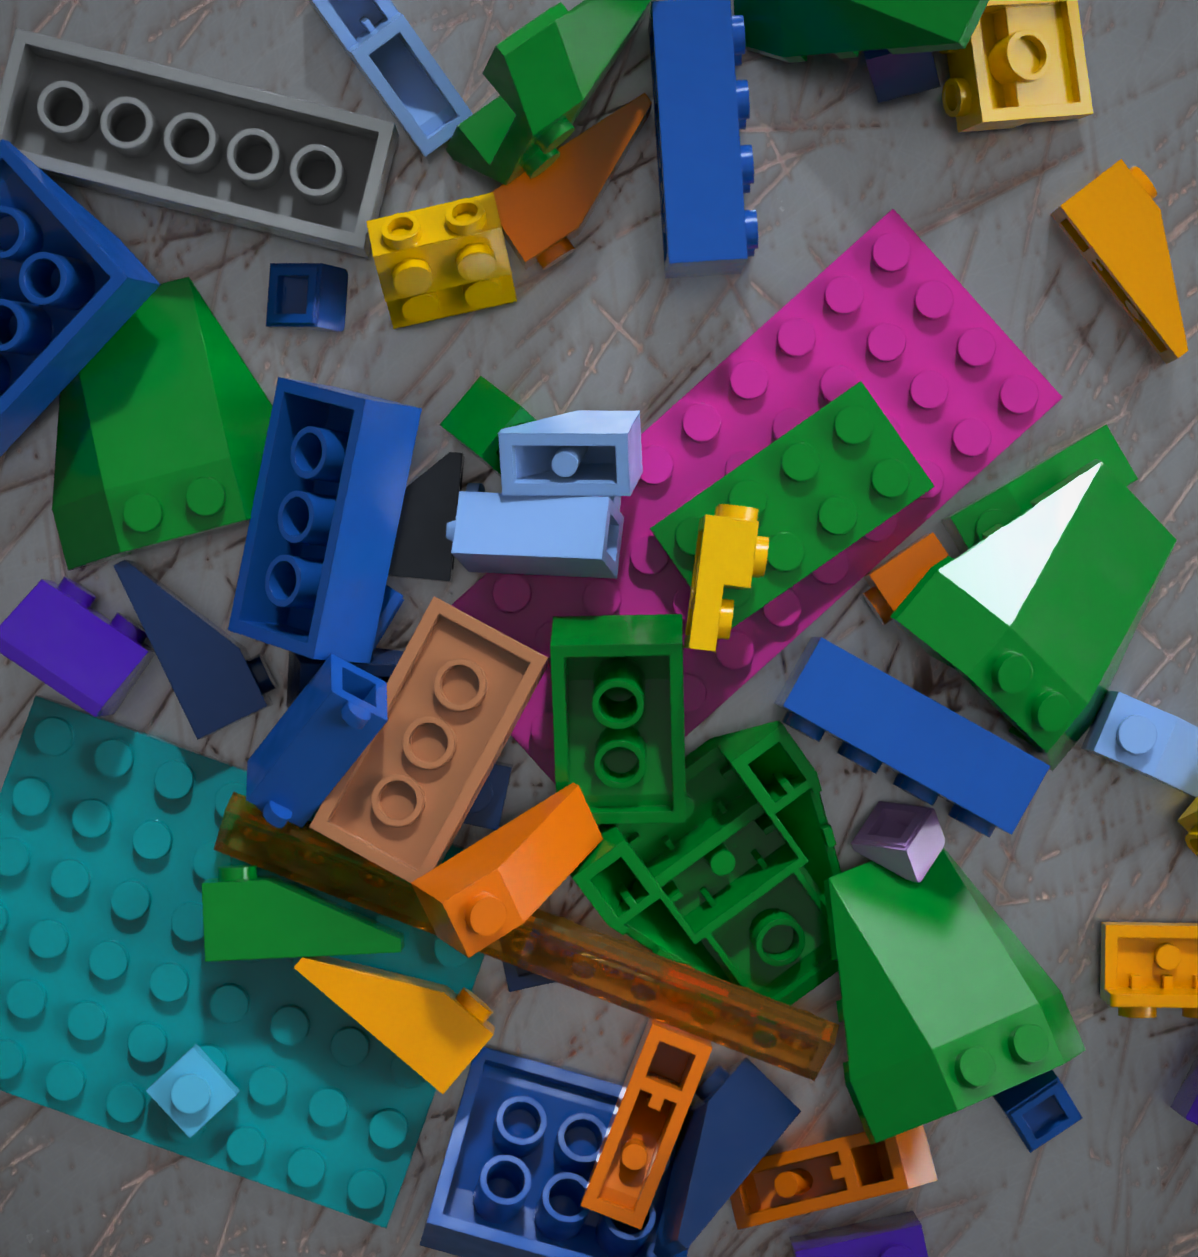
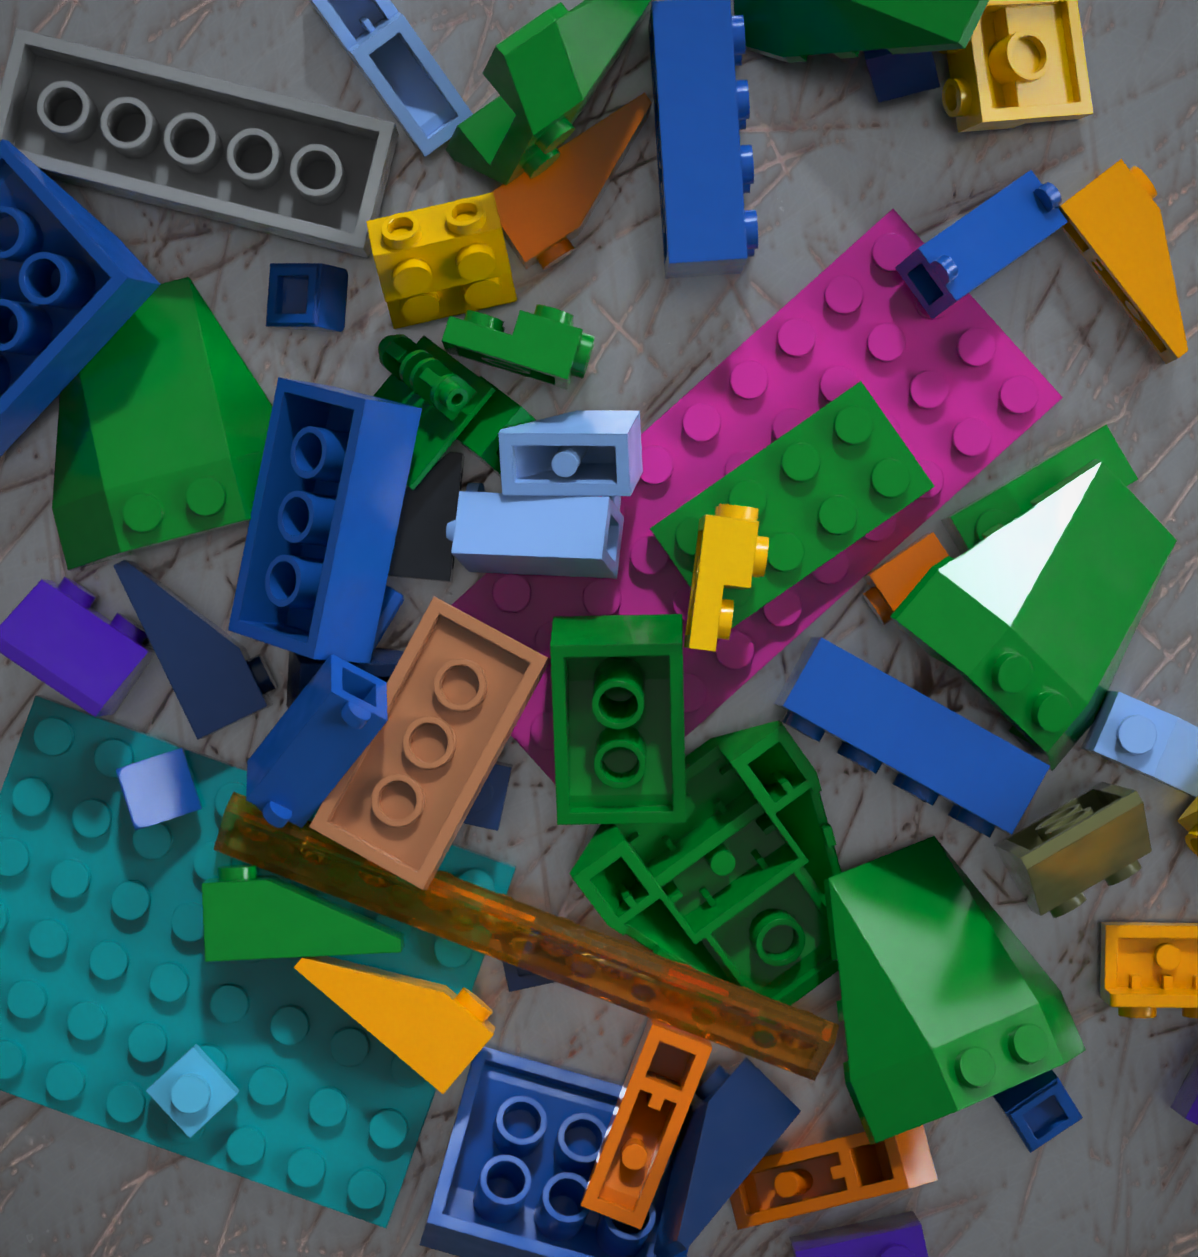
(158, 789): none -> slope
(438, 384): none -> green hinge
(508, 872): orange slope -> none
(541, 346): none -> green plate
(901, 839): lavender slope -> none
(982, 243): none -> blue brick
(1077, 847): none -> olive slope

